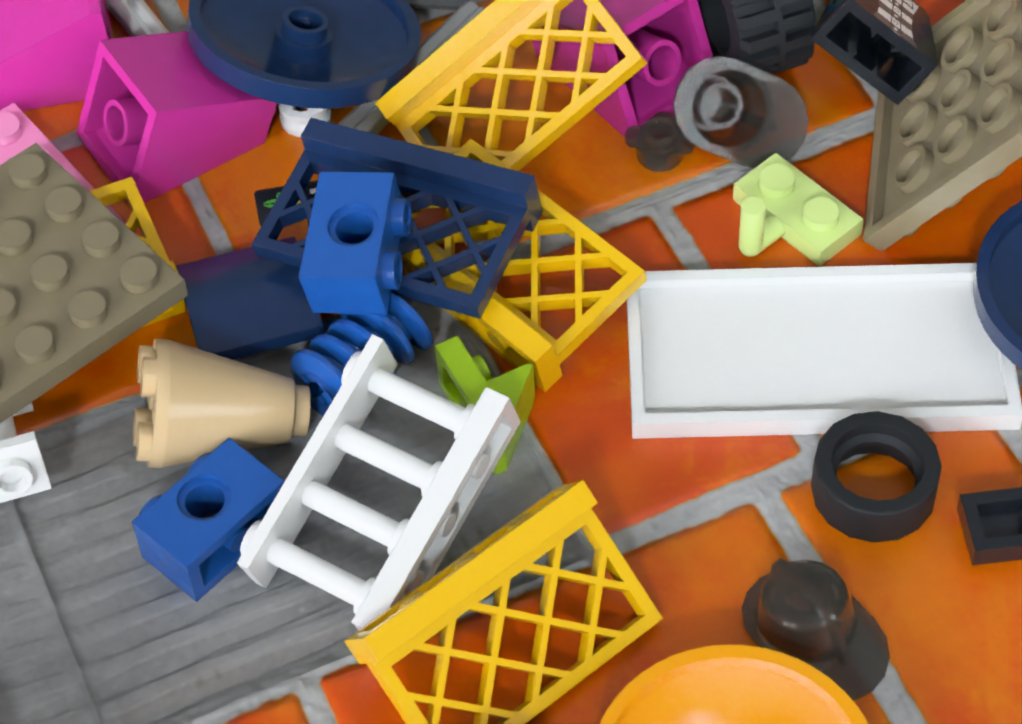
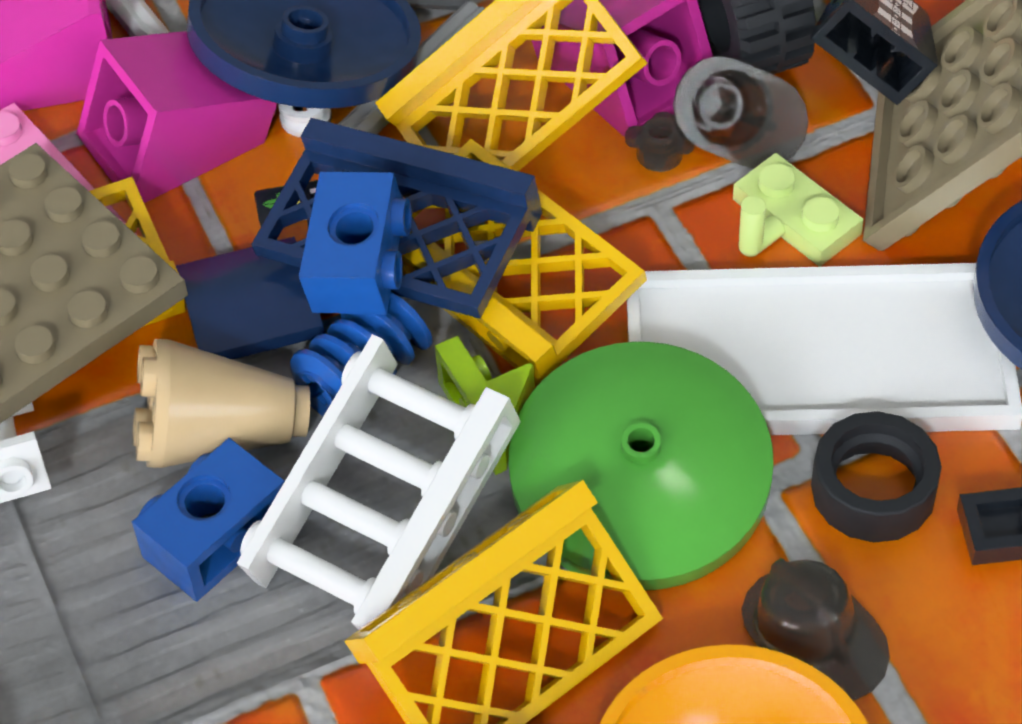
(690, 490): none -> bright green dish

